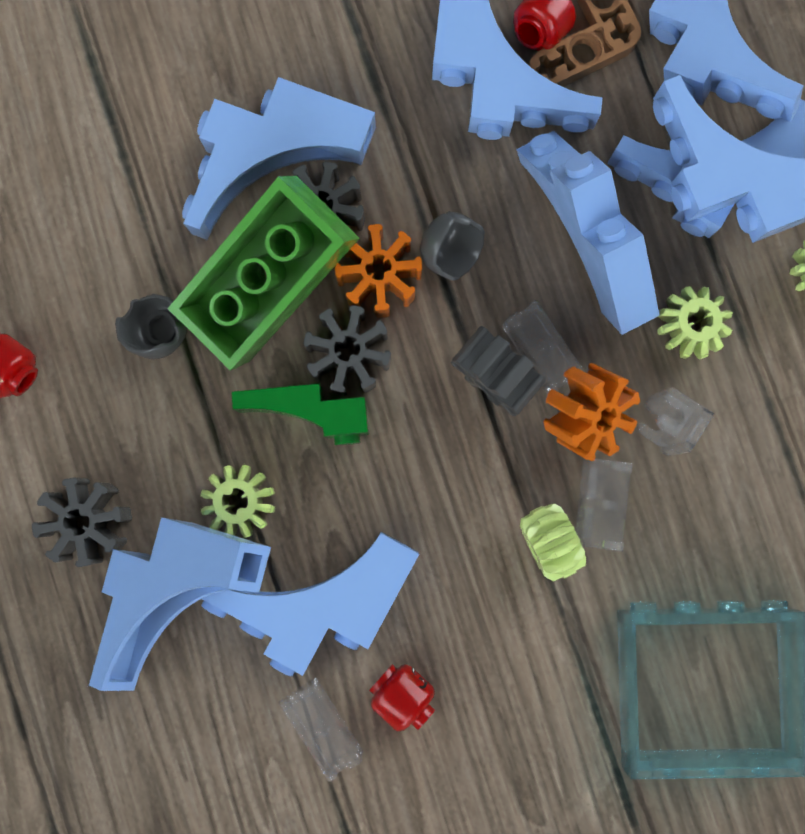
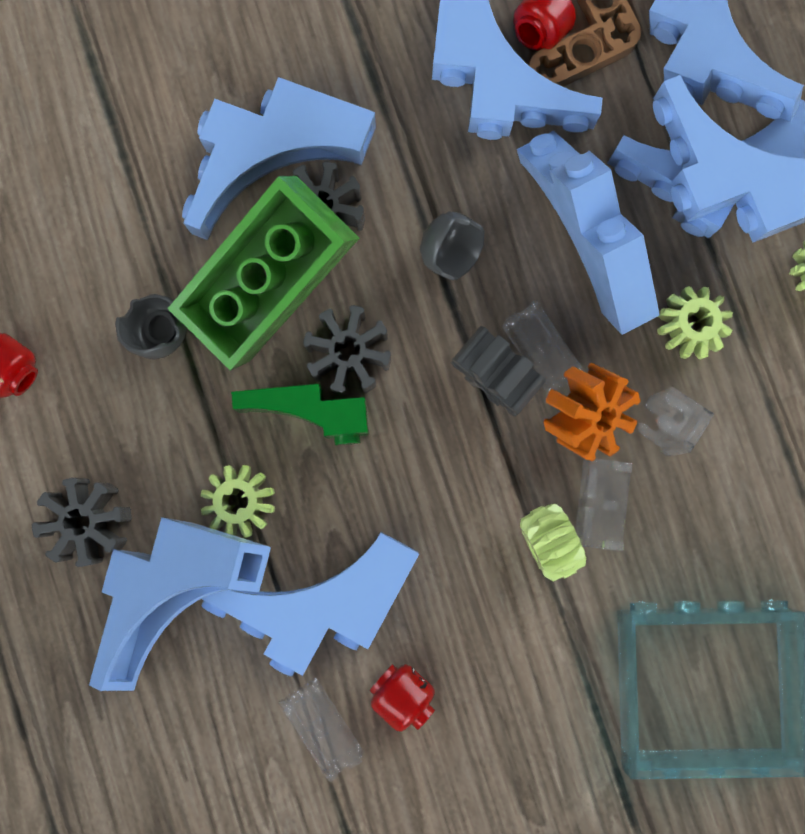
(391, 281): orange gear -> none

